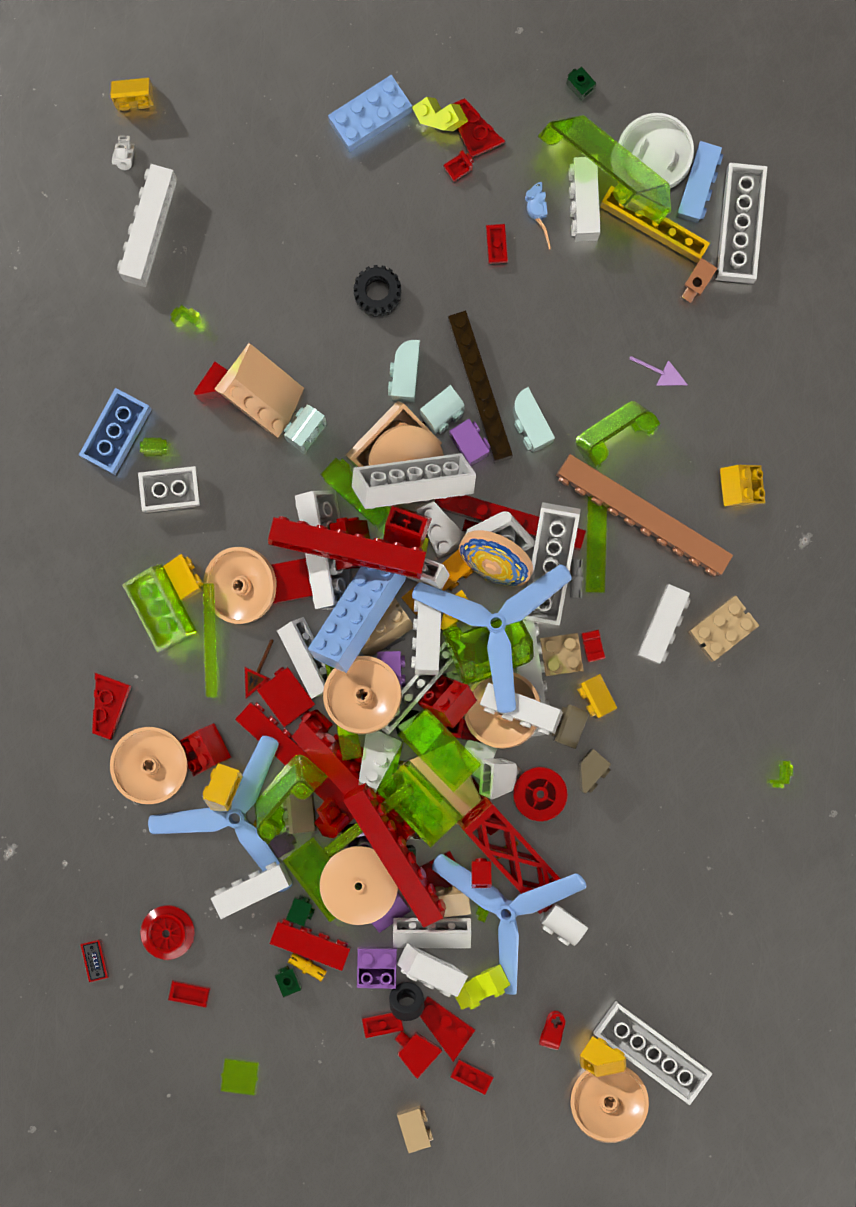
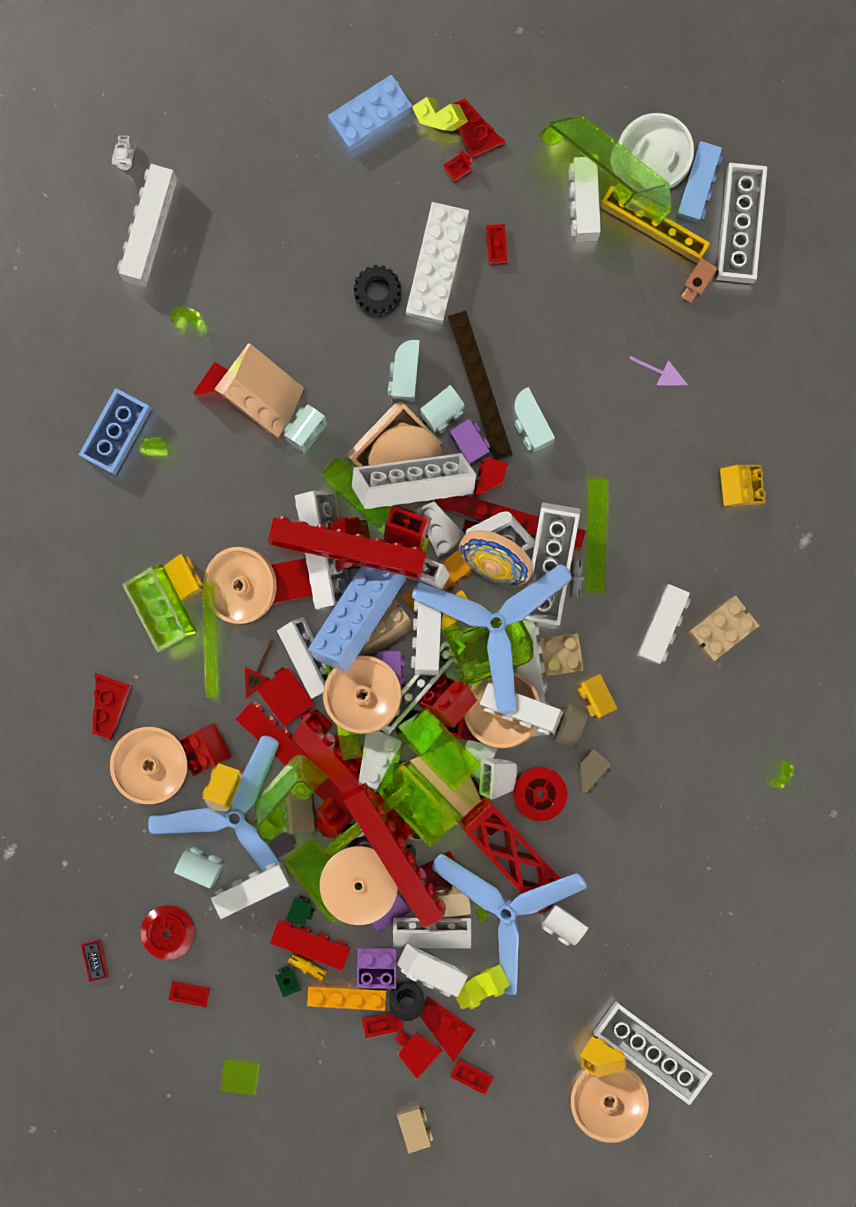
(132, 93): yellow slope -> none
(168, 489): white brick -> none
(199, 867): none -> light aqua brick
(346, 997): none -> light orange brick
(437, 263): none -> white brick
(481, 873): red brick -> none
(491, 477): none -> red slope
(537, 207): light blue animal -> none
(552, 1034): red piece -> none
(580, 82): dark green brick -> none
(593, 646): red piece -> none
(632, 414): clear neon green windscreen -> none
(643, 515): nougat brick -> none

